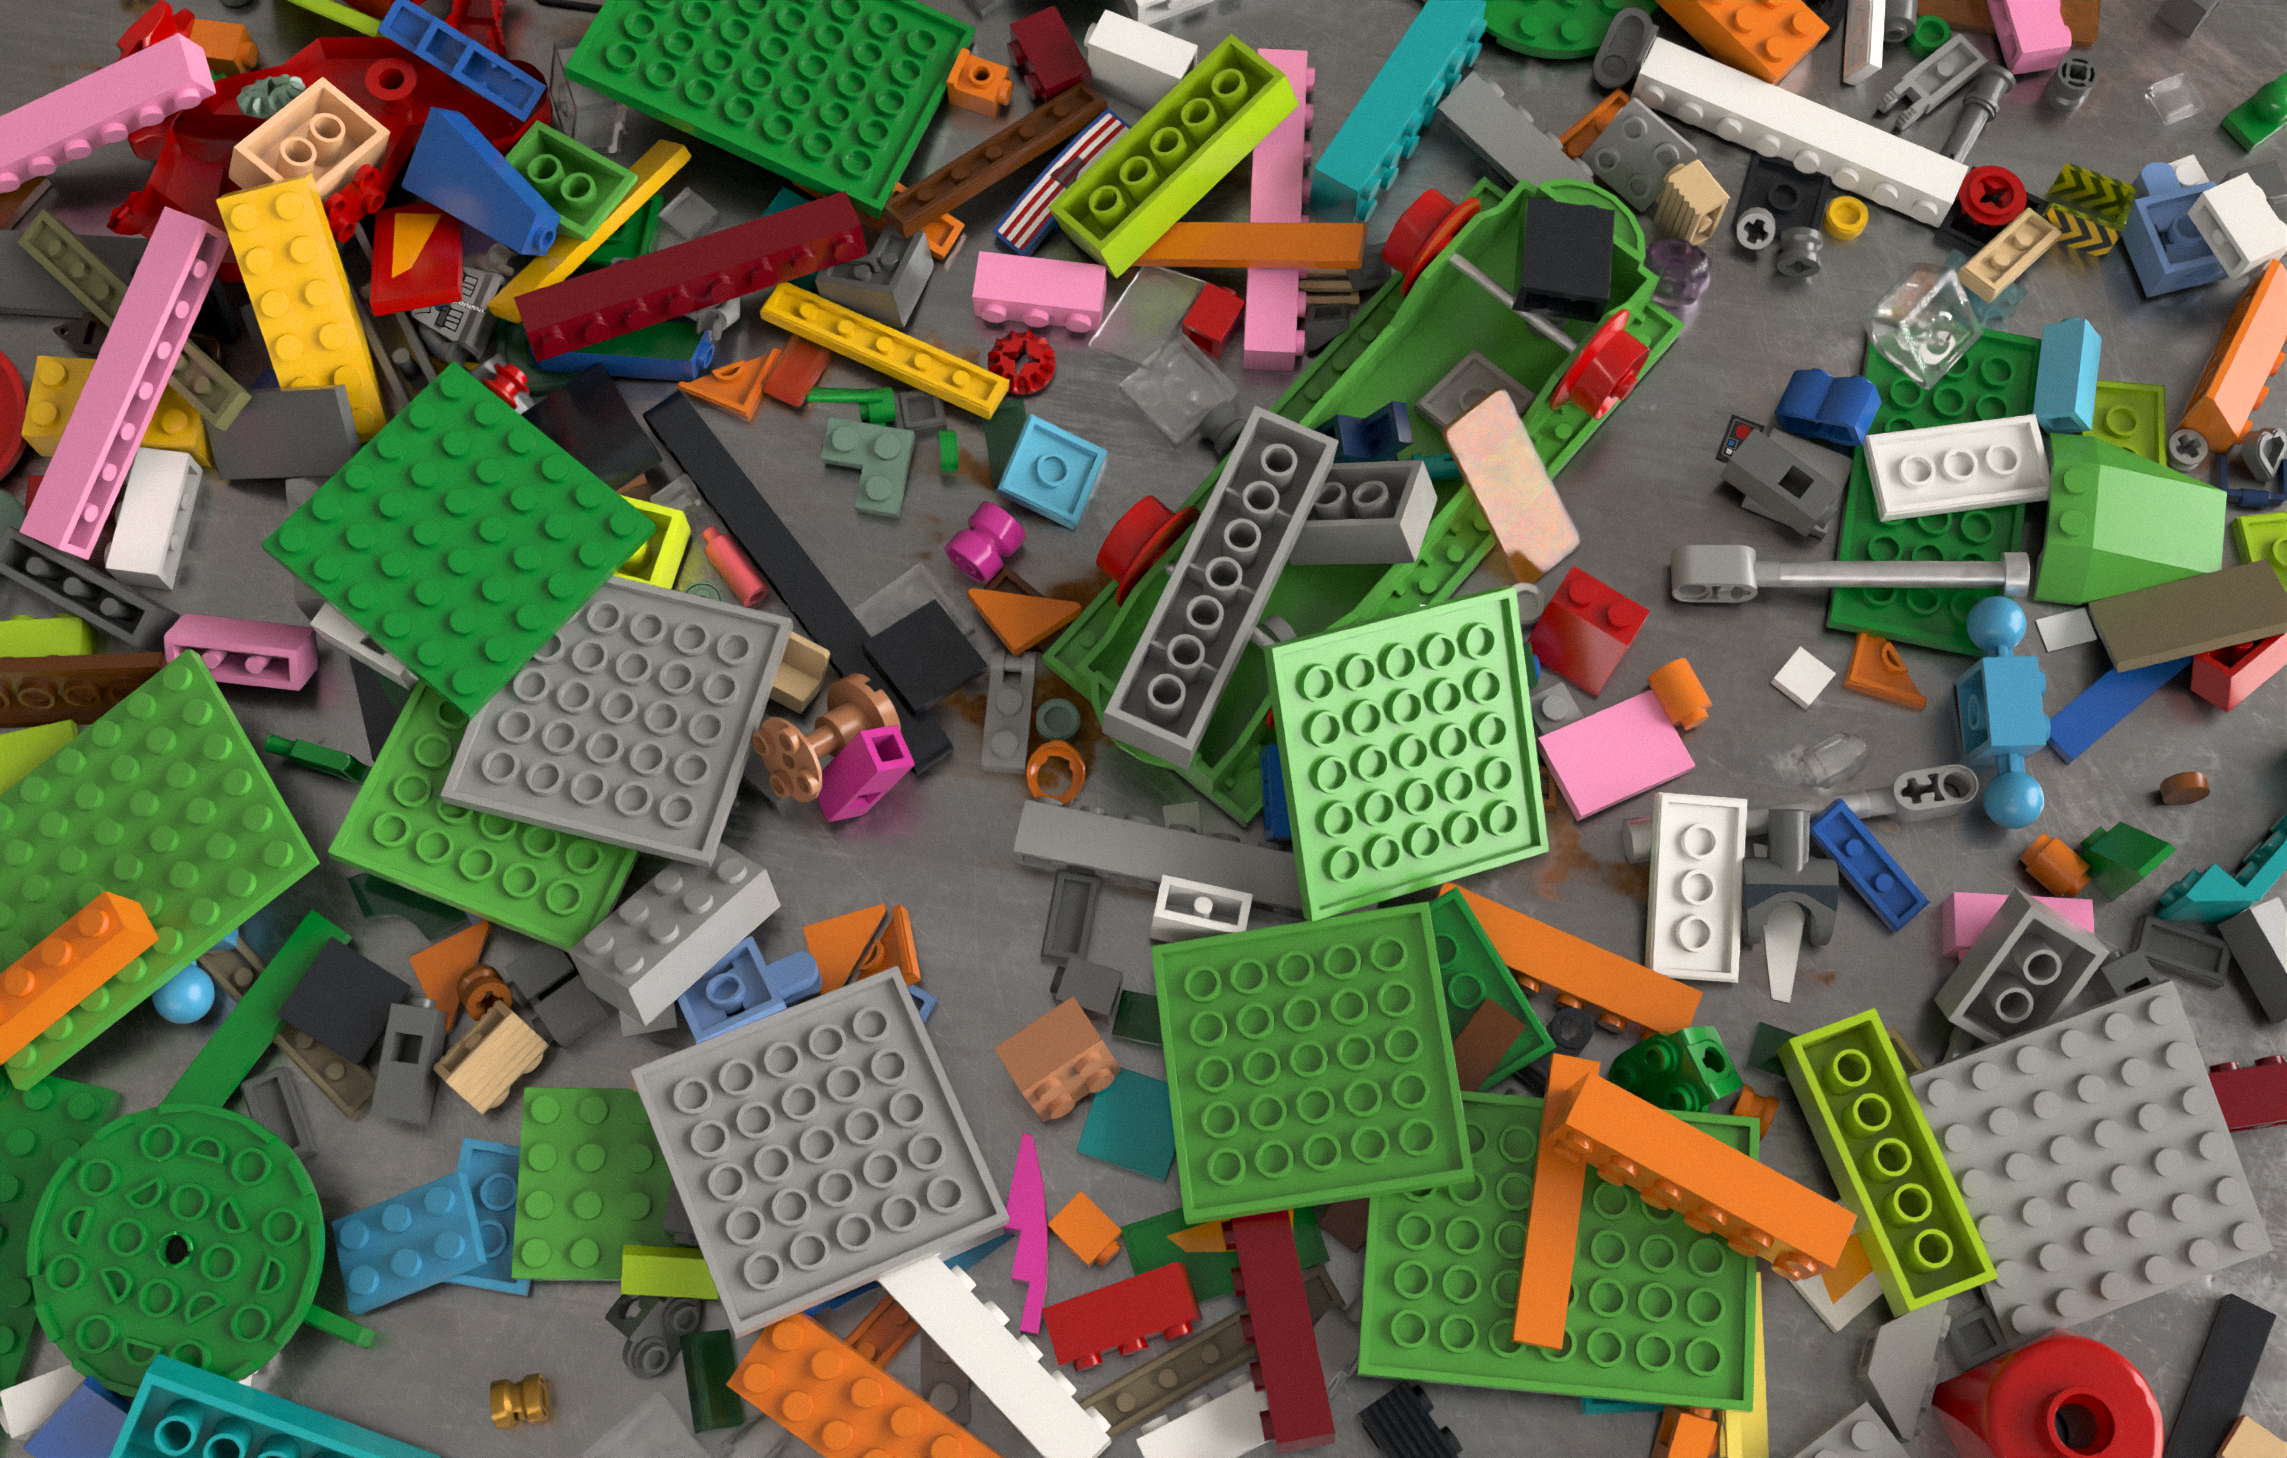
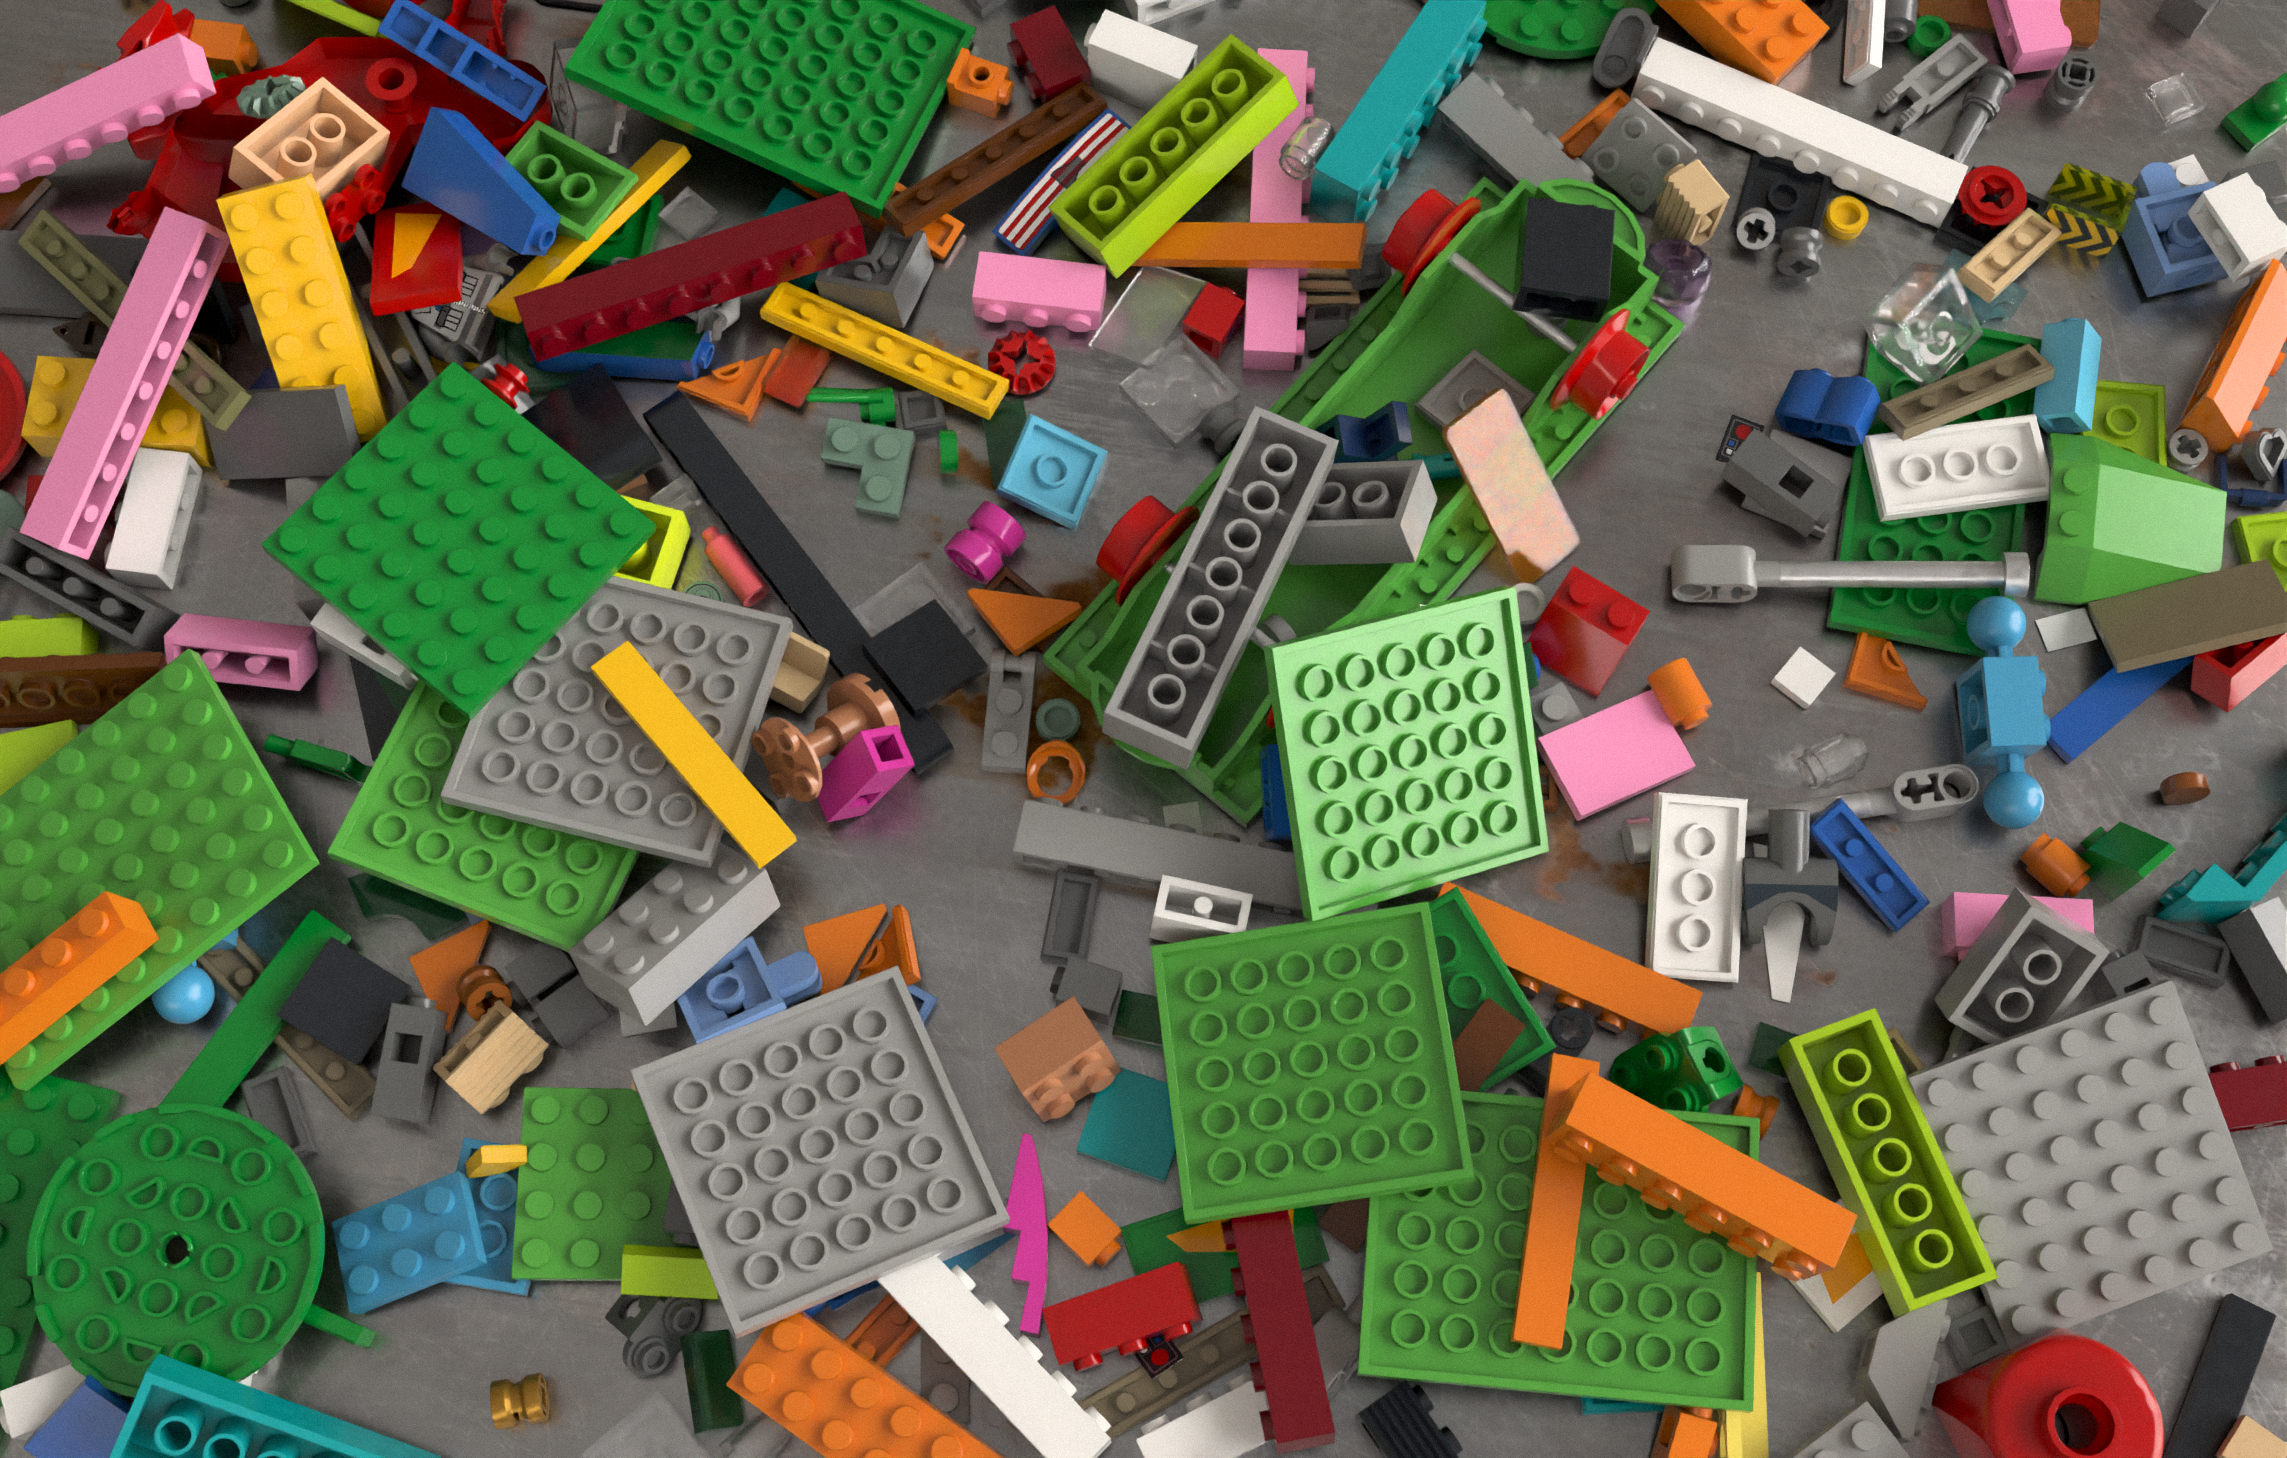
(495, 1160): none -> yellow tile
(694, 754): none -> yellow tile
(1158, 1356): none -> sticker
(1306, 147): none -> clear brick
(1966, 392): none -> dark tan tile

